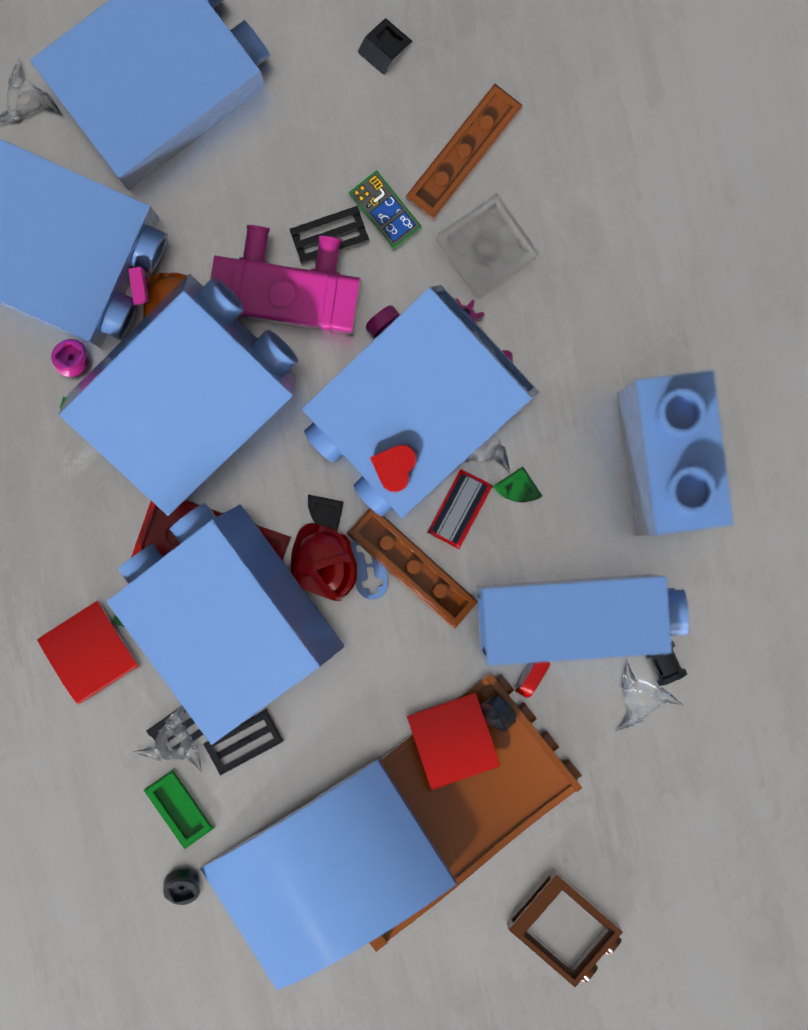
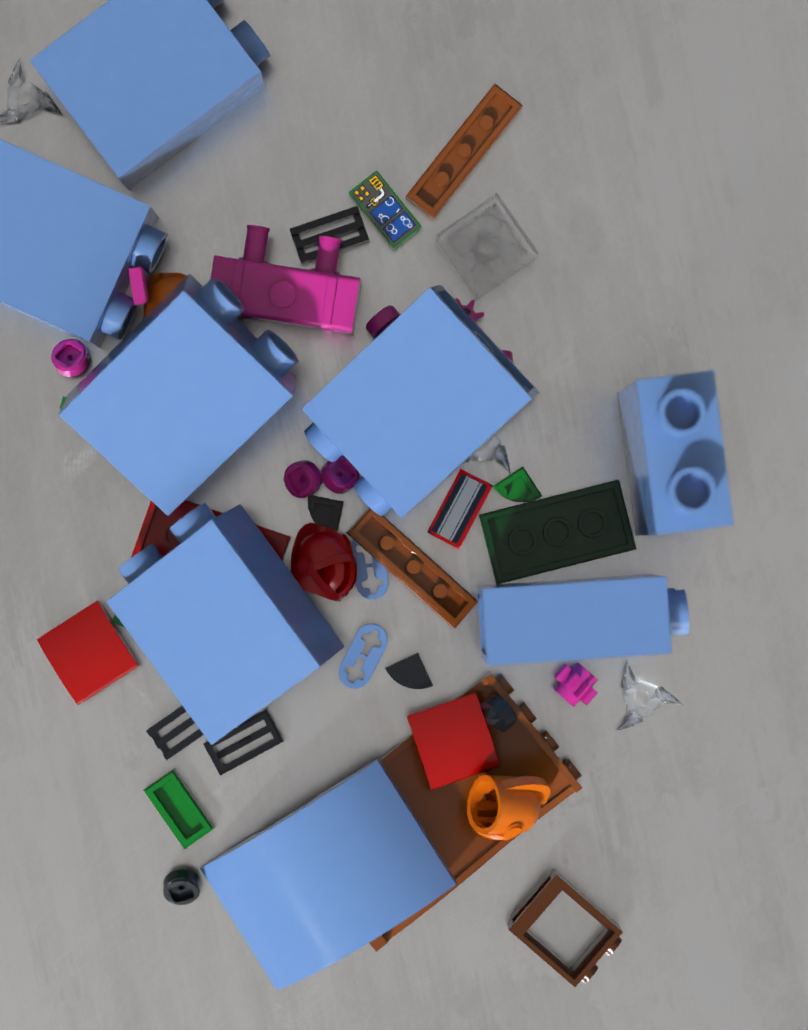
(163, 751): clear piece -> none
(302, 479): none -> dark pink tile
(339, 475): none -> dark pink tile
(355, 652): none -> medium blue beam
(384, 46): black slope -> none
(394, 466): red tile -> none
(410, 673): none -> black tile
(510, 807): none -> orange helmet
(531, 678): red tile -> none
(557, 531): none -> dark green tile
(575, 684): none -> dark pink gear
(667, 667): black bush -> none

